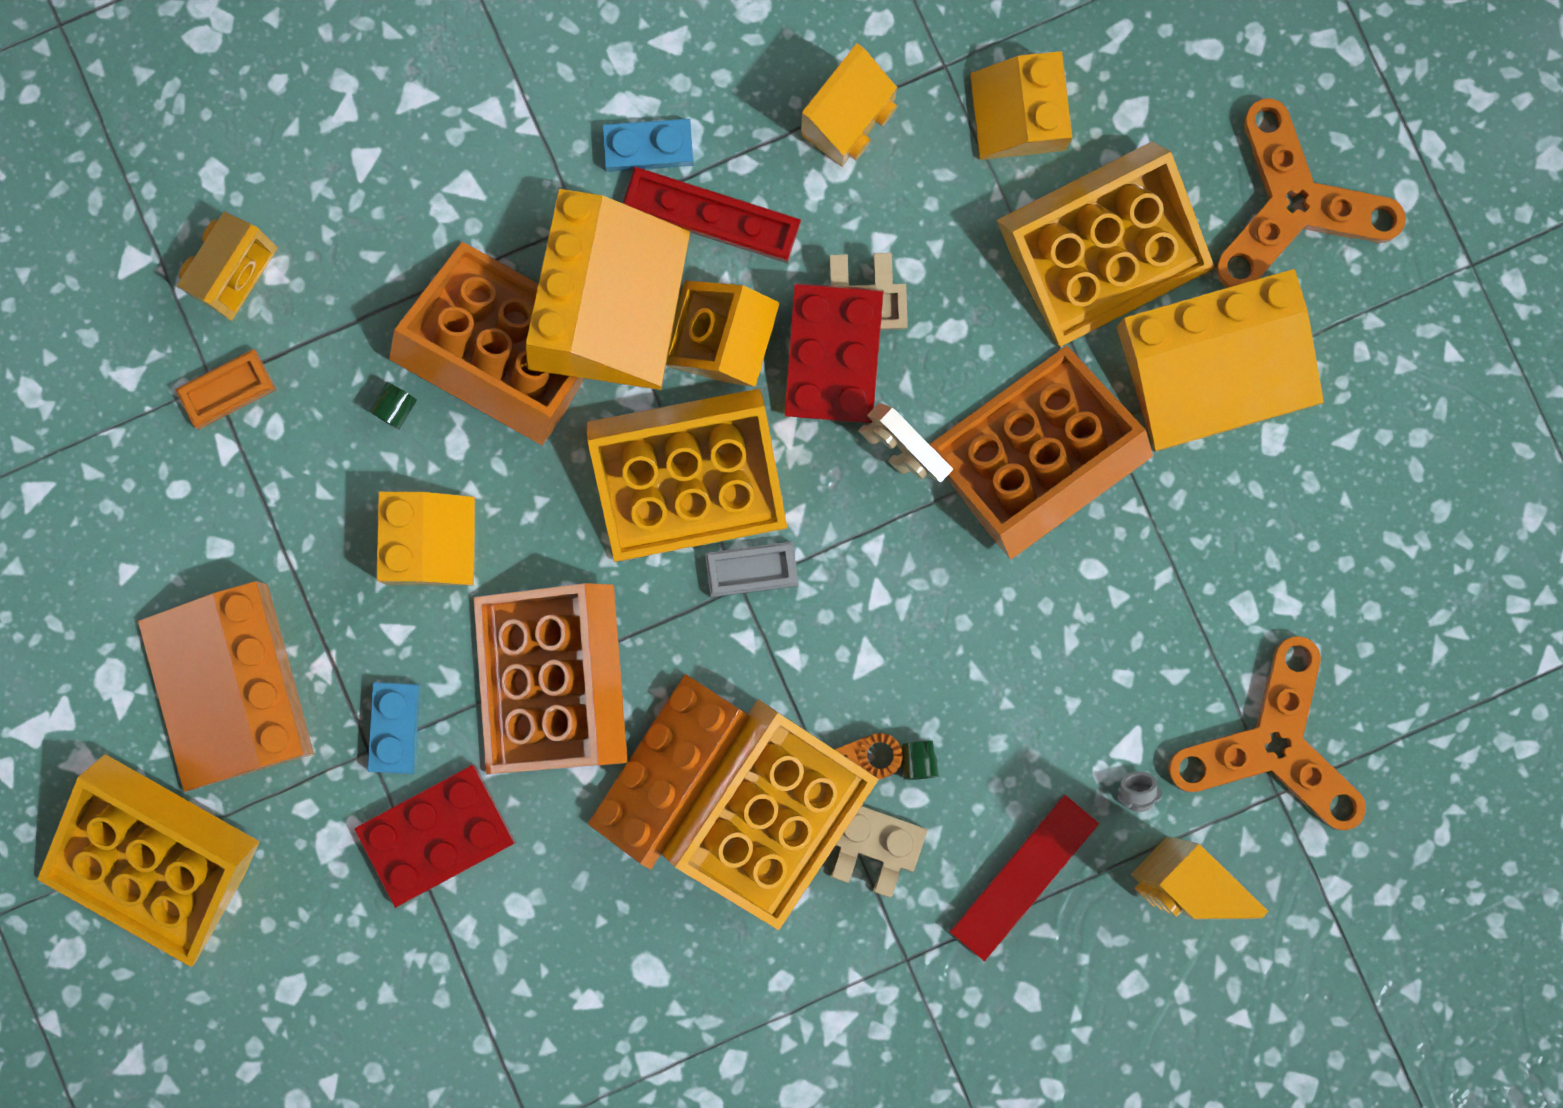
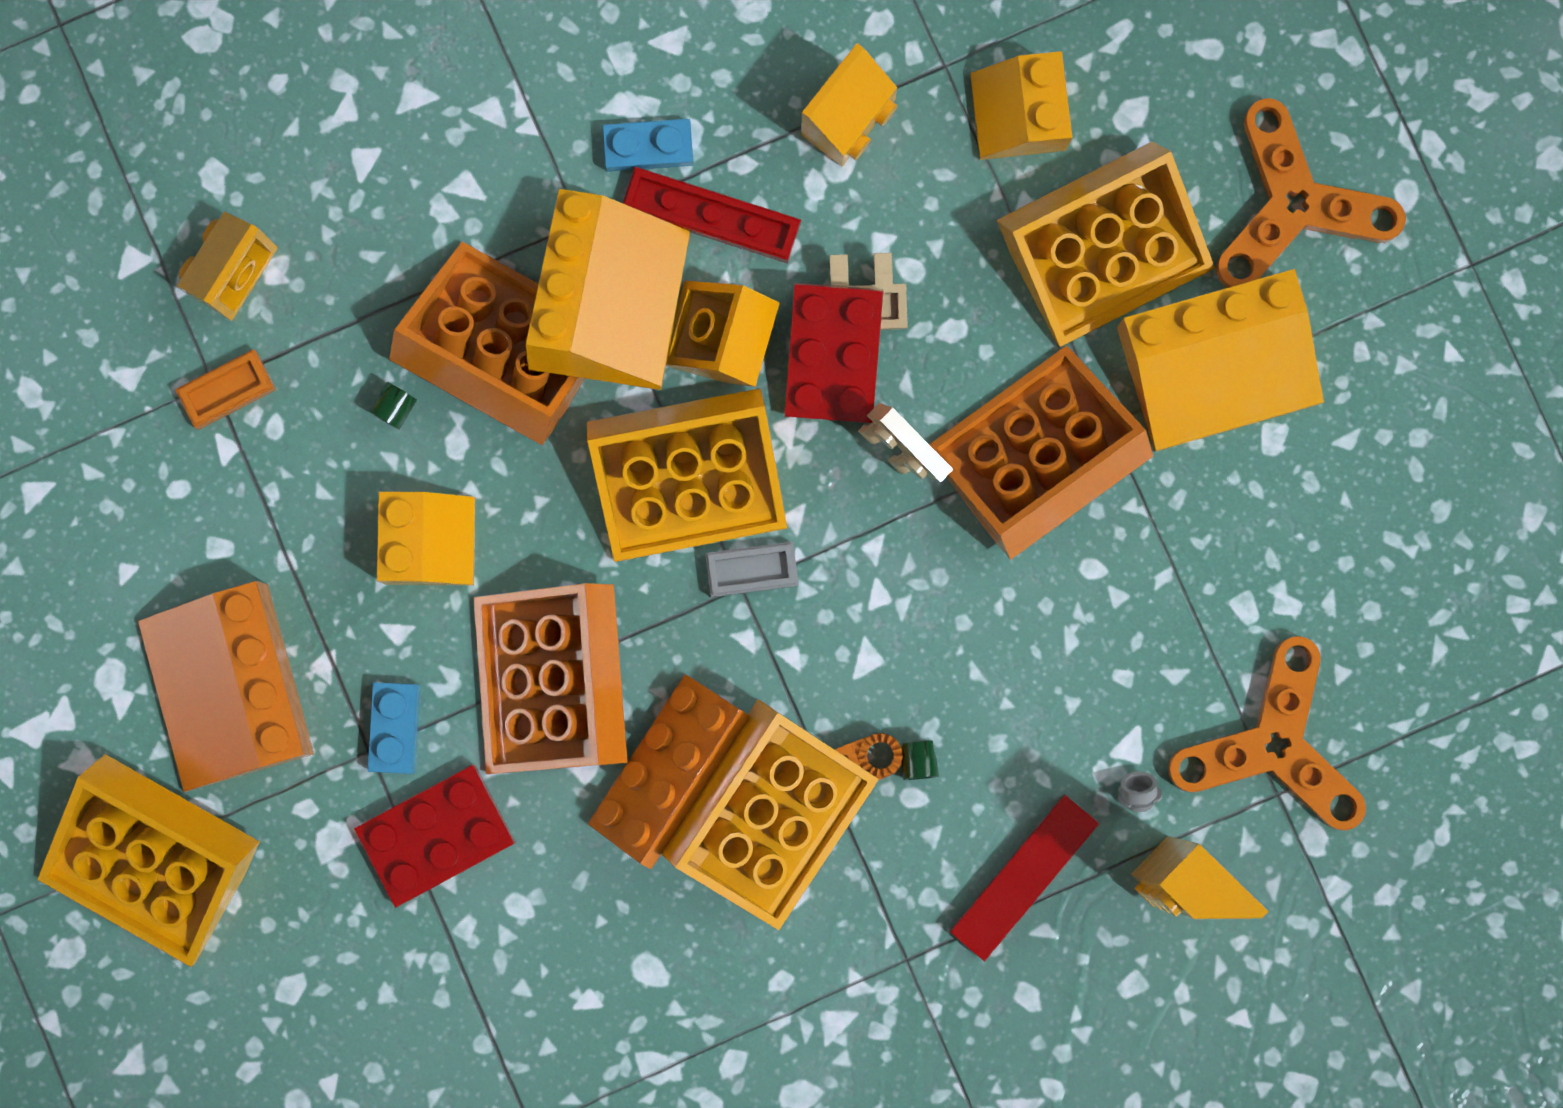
(883, 839): tan plate -> none

